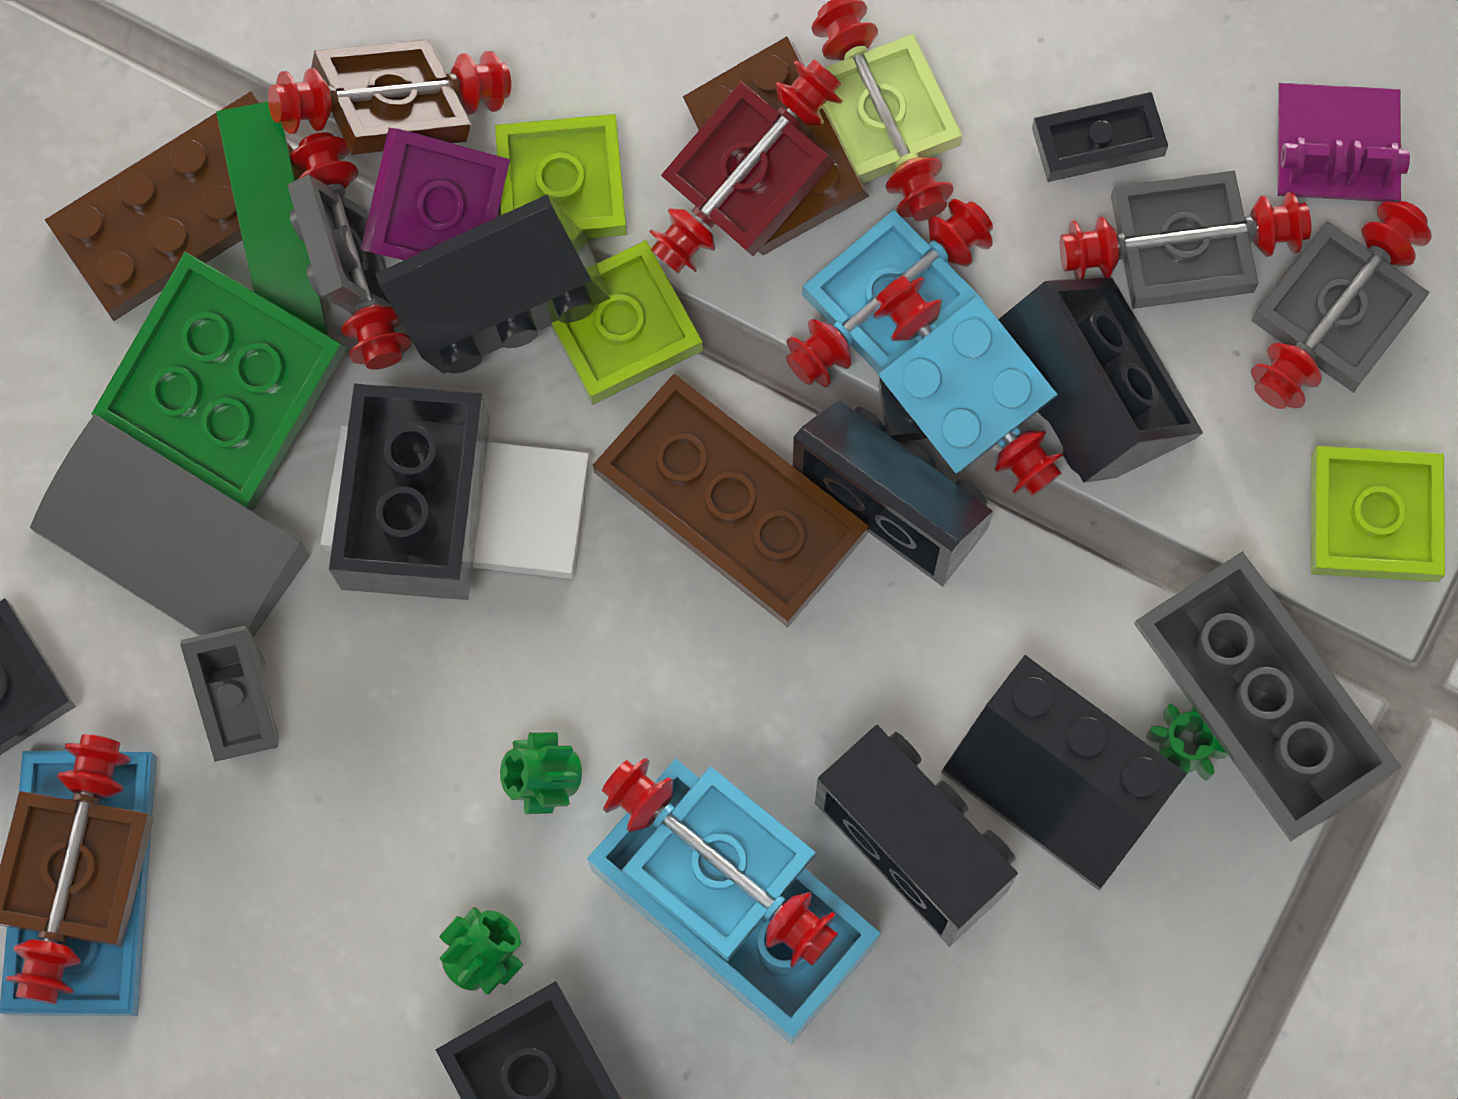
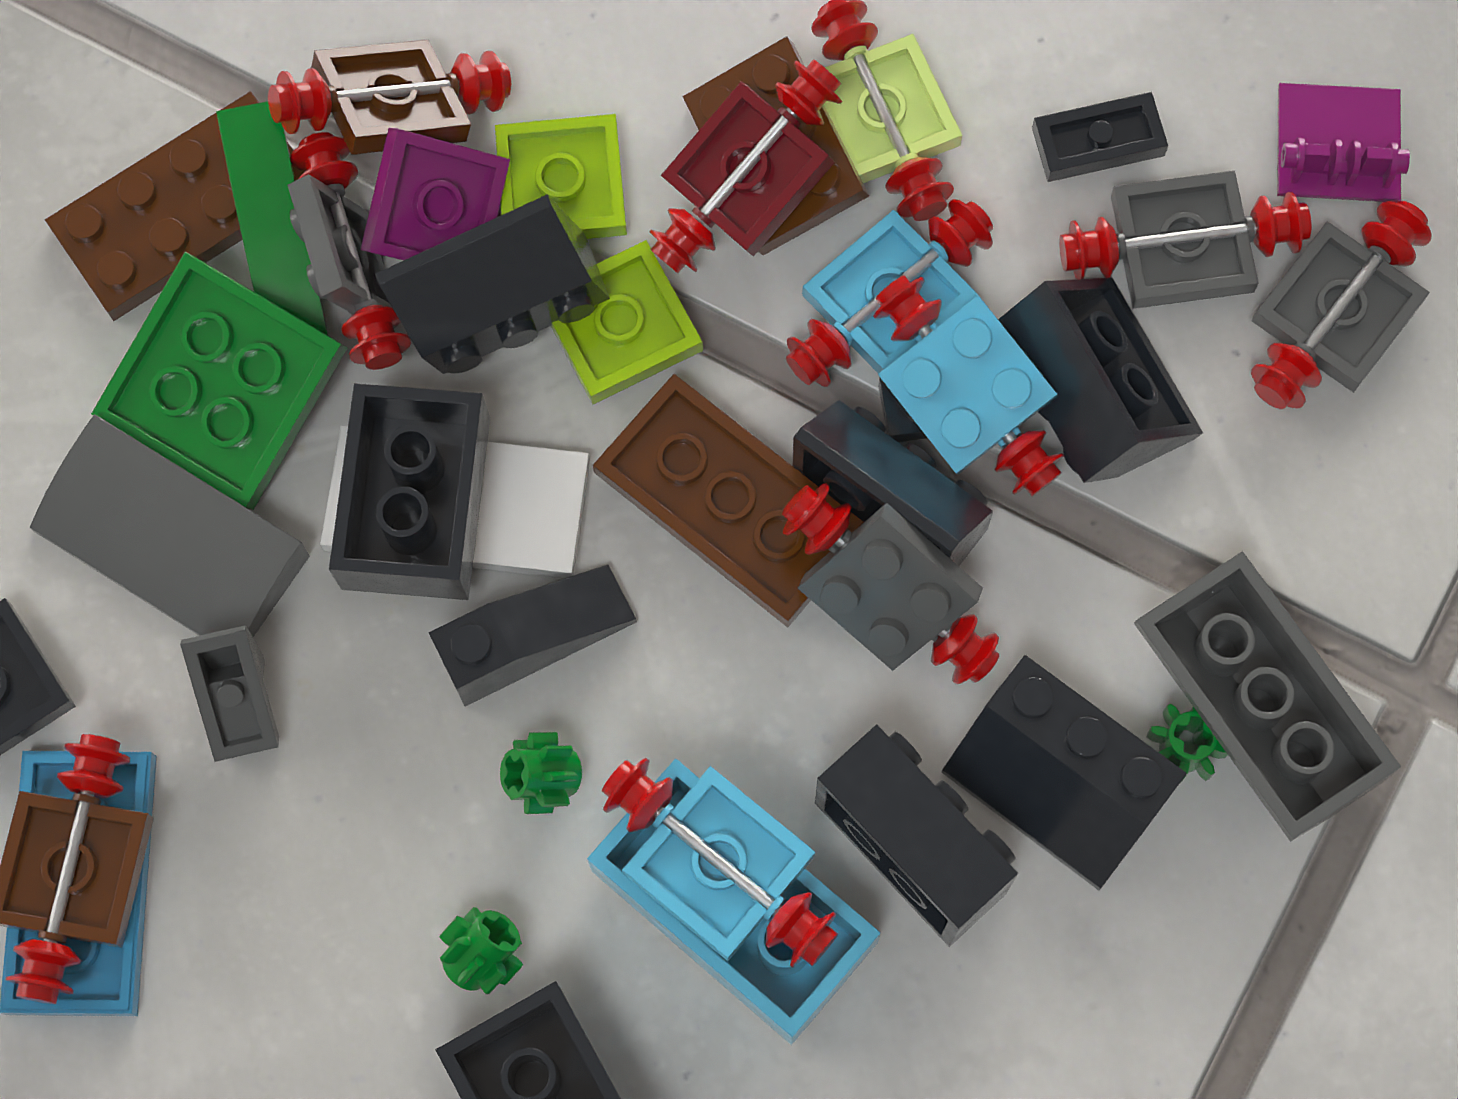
(530, 631): none -> black slope
(890, 586): none -> dark grey plate
(1377, 514): lime plate -> none

